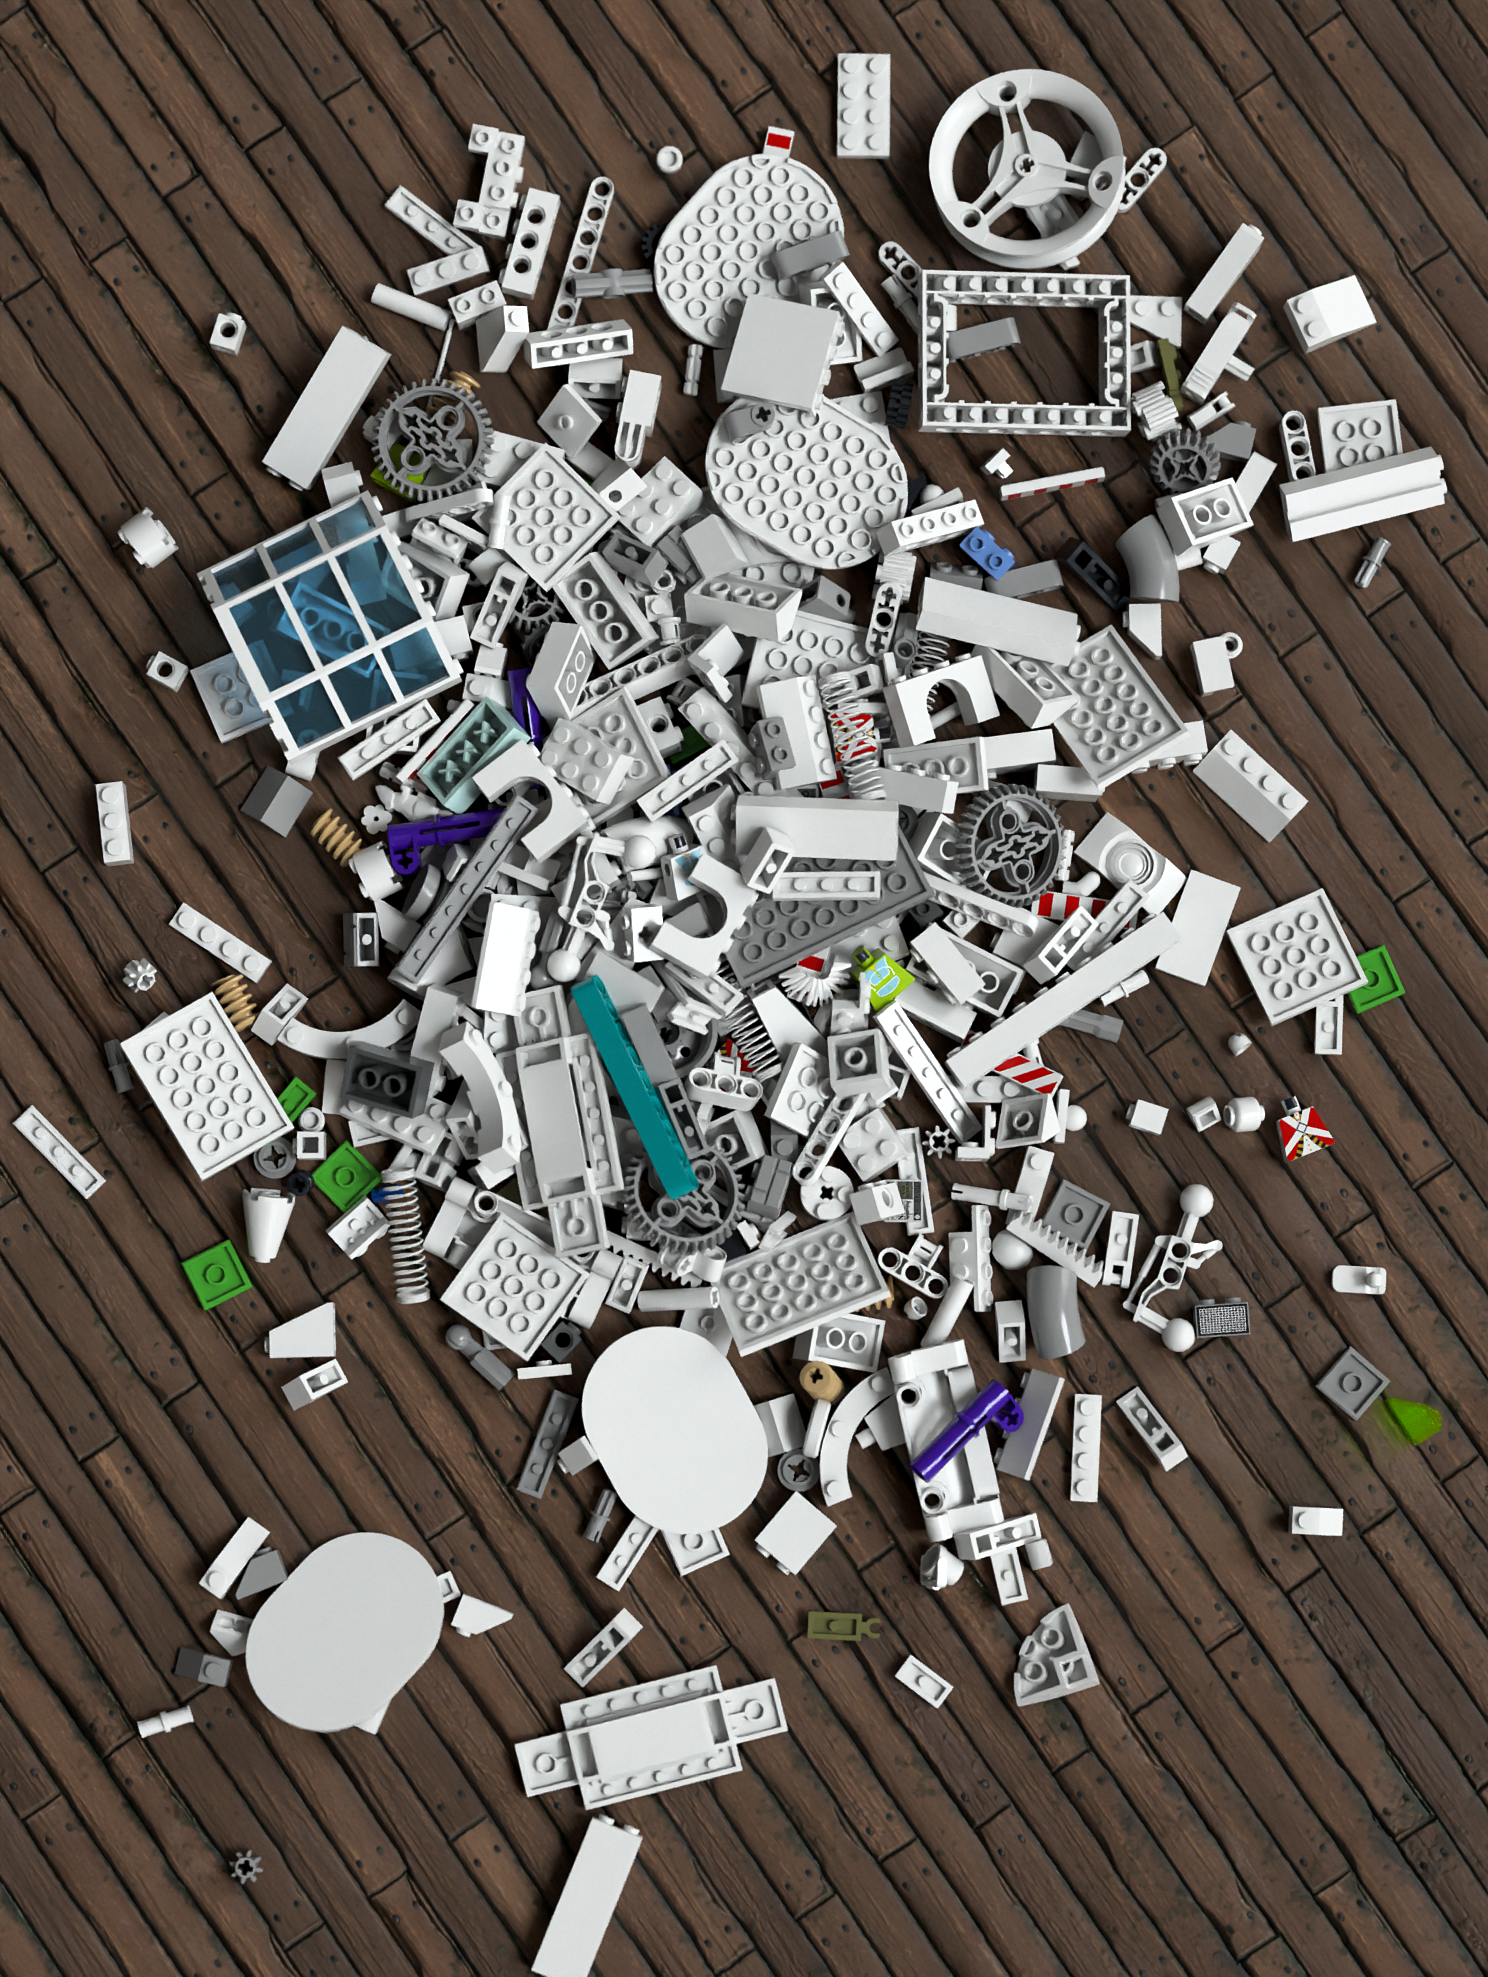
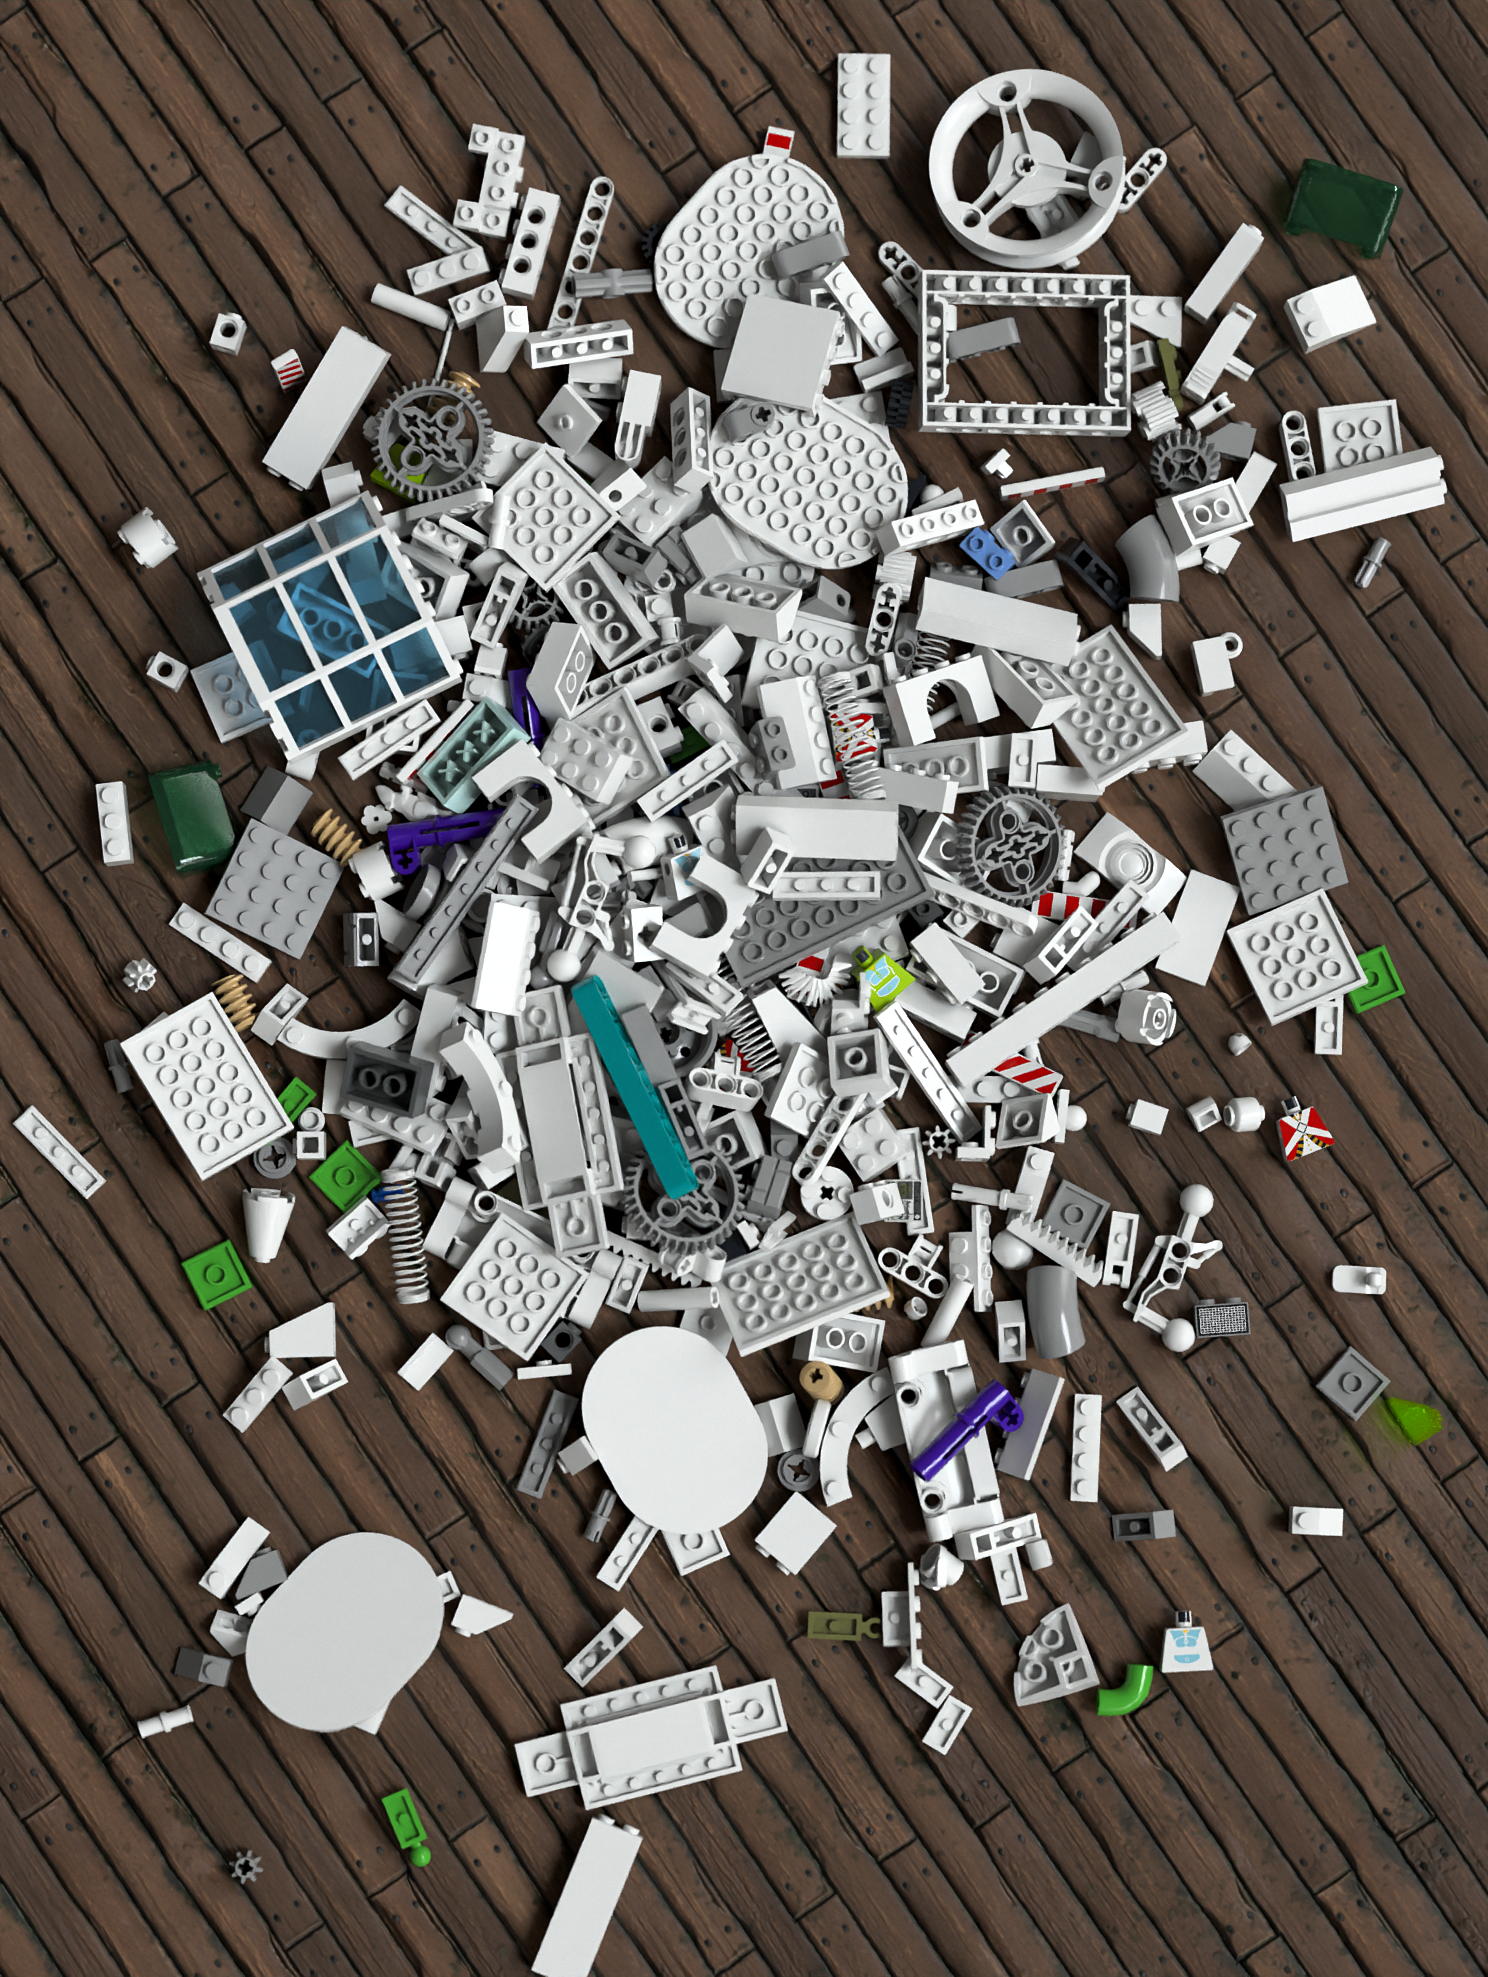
(194, 816): none -> clear green windscreen
(251, 1604): none -> white plate
(257, 1394): none -> white plate
(274, 888): none -> light grey plate
(288, 370): none -> white tile
(303, 1176): black bush -> none
(407, 1826): none -> bright green plate
(425, 1361): none -> white panel
(669, 159): white tile -> none
(691, 440): none -> white brick
(693, 369): white axle -> none
(899, 1618): none -> white bracket
(947, 1724): none -> white plate
(1023, 535): none -> white slope
(1023, 760): none -> white plate
(1129, 1695): none -> bright green cylinder
(1143, 1525): none -> light grey slope
(1145, 1017): none -> white brick
(1185, 1646): none -> white torso
(1284, 849): none -> light grey plate
(1342, 206): none -> clear green windscreen

